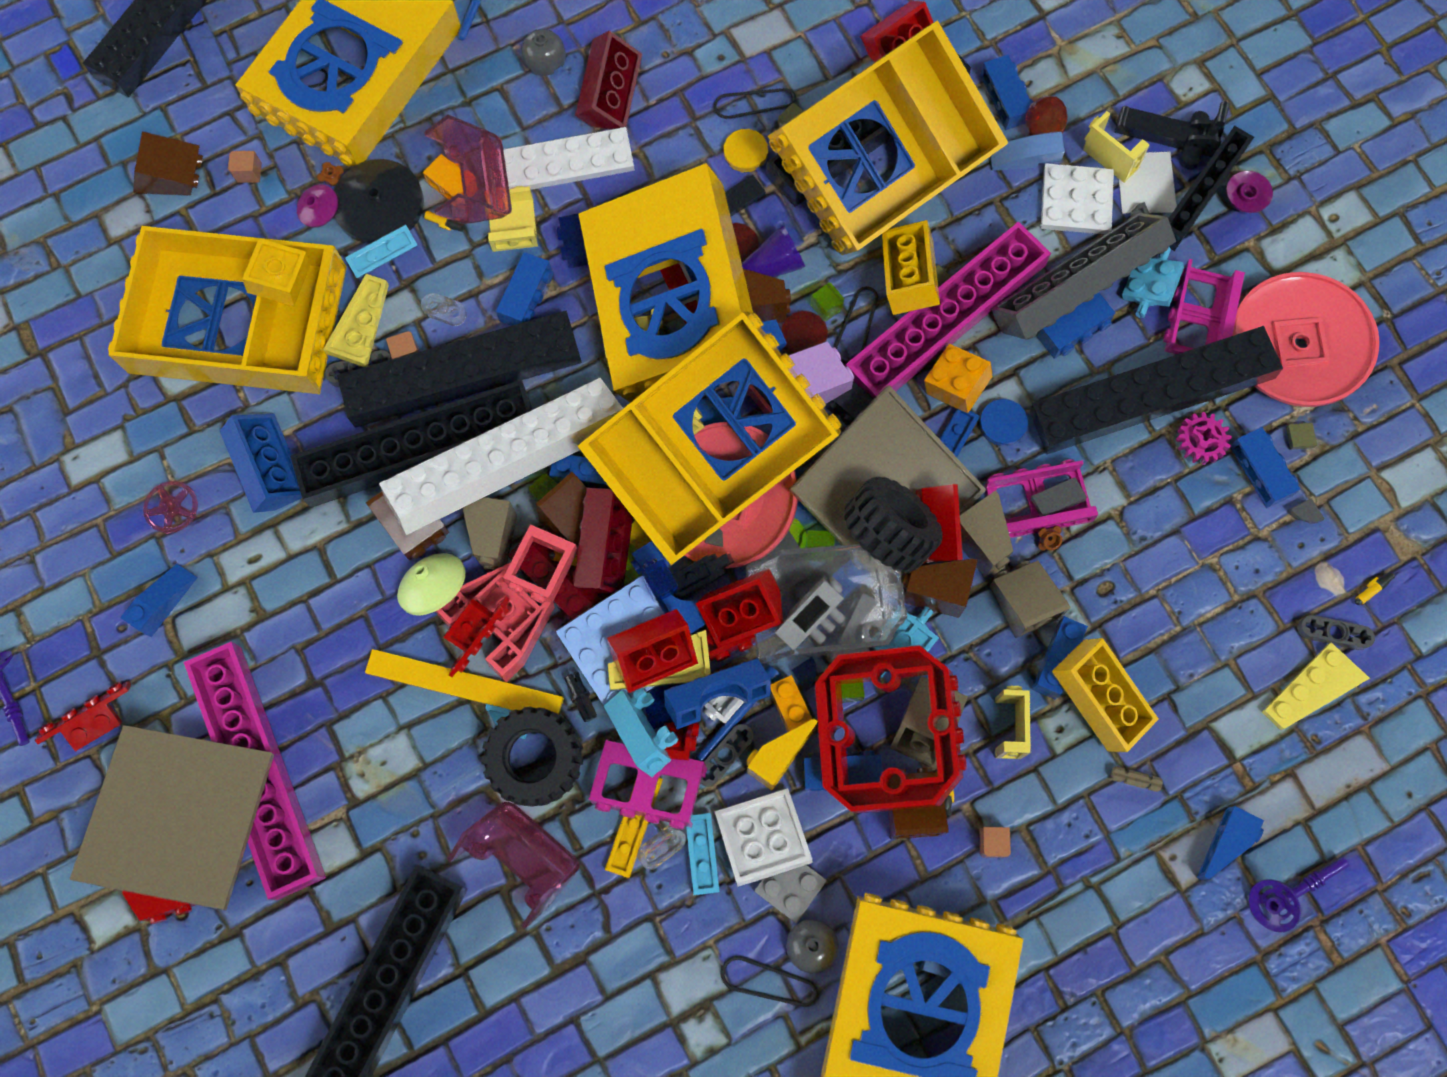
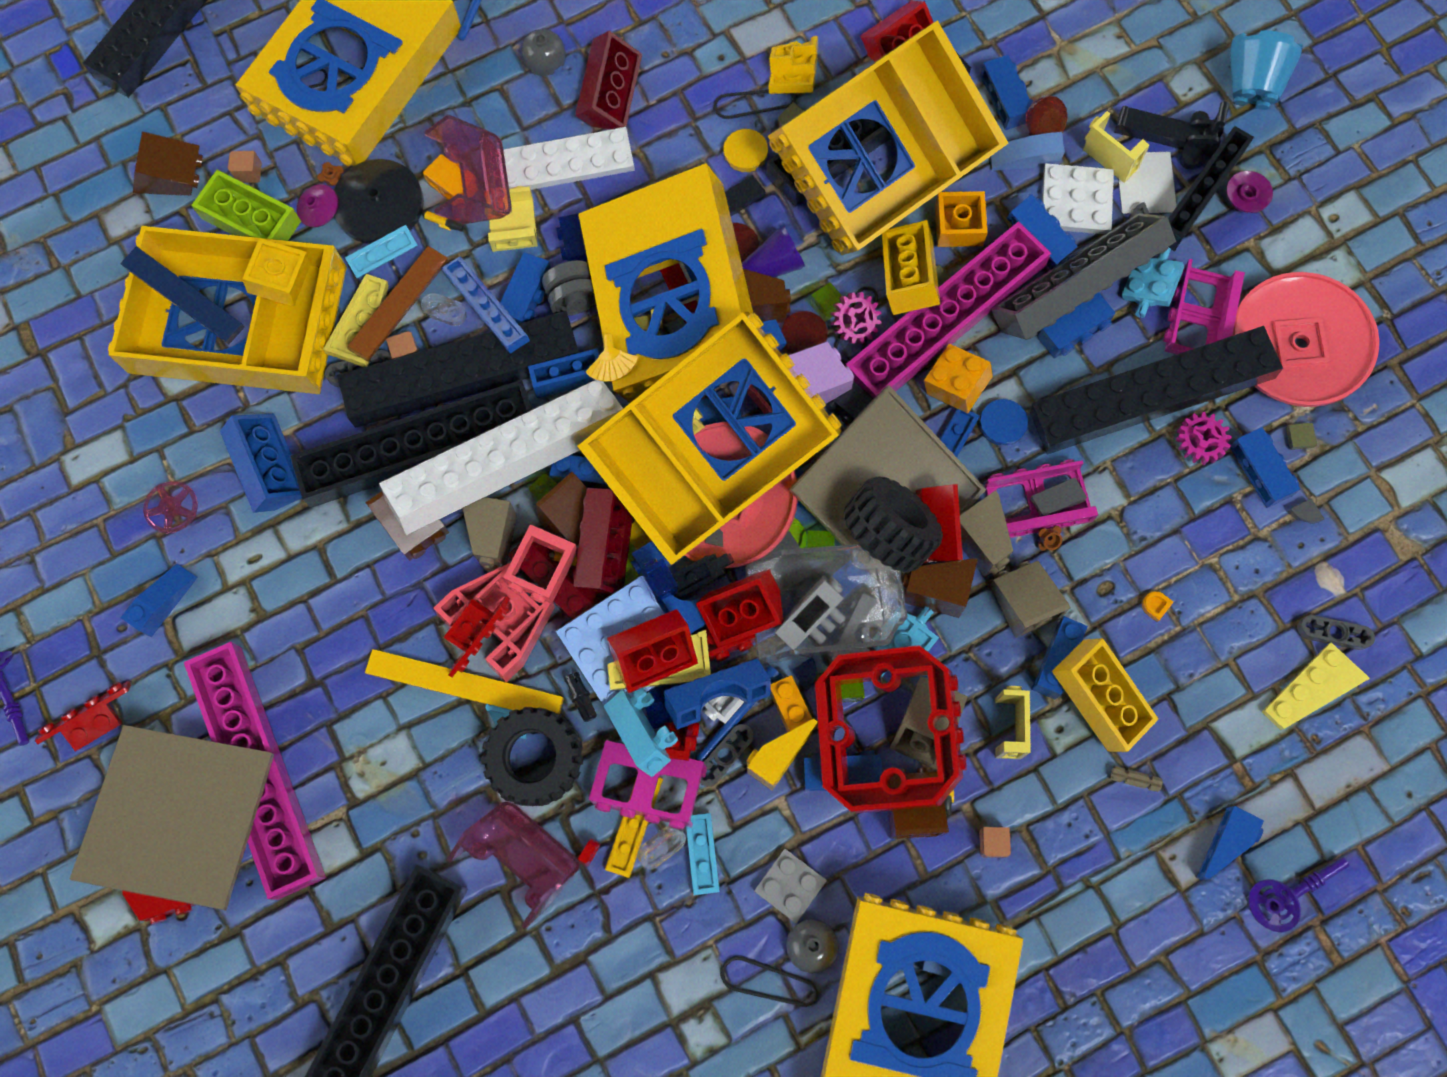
(182, 295): none -> dark blue tile
(244, 209): none -> lime brick
(397, 304): none -> dark orange tile
(431, 584): yellowish green dish -> none
(485, 305): none -> blue tile
(562, 373): none -> blue brick
(569, 287): none -> dark grey wheel
(589, 852): none -> red tile
(612, 362): none -> yellow hand
(763, 837): white plate -> none
(793, 67): none -> yellow slope
(847, 323): none -> dark pink gear
(961, 219): none -> light orange brick
(1044, 228): none -> blue brick
(1156, 605): none -> light orange tile
(1262, 67): none -> dark azure cone
(1374, 587): piece -> none

